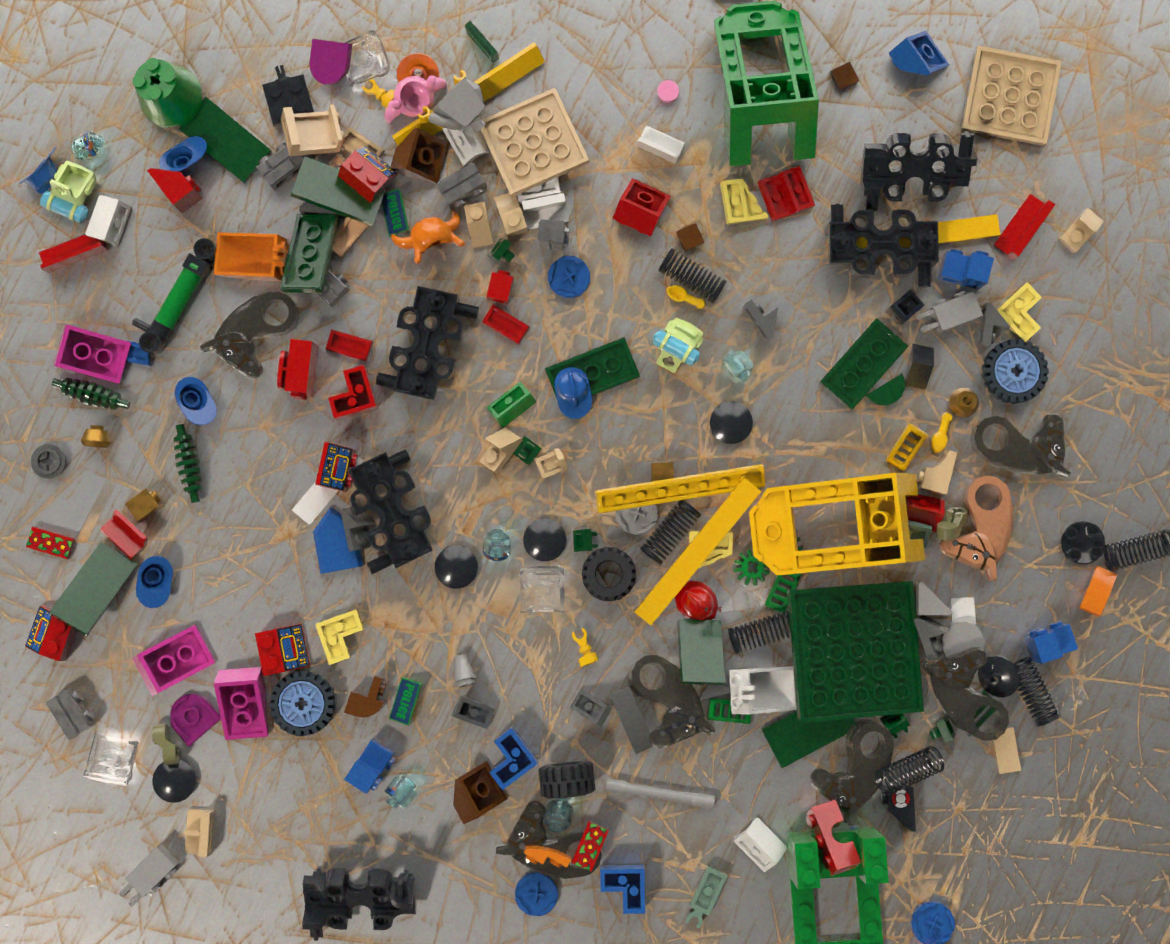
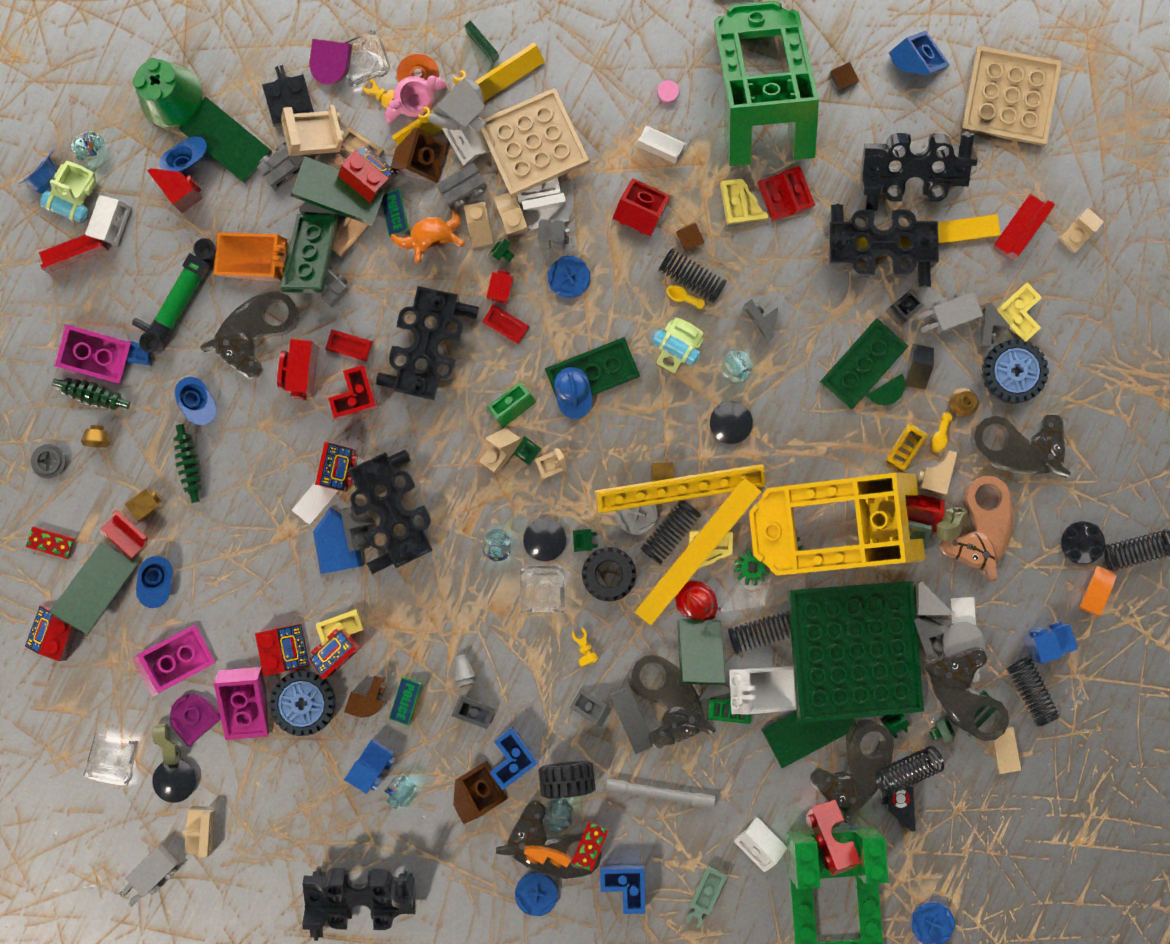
(71, 713): flat silver brick -> none
(334, 653): none -> slope
(456, 567): black dish -> none
(779, 578): green slope -> none
(964, 270): blue brick -> none
(1005, 671): black dish -> none

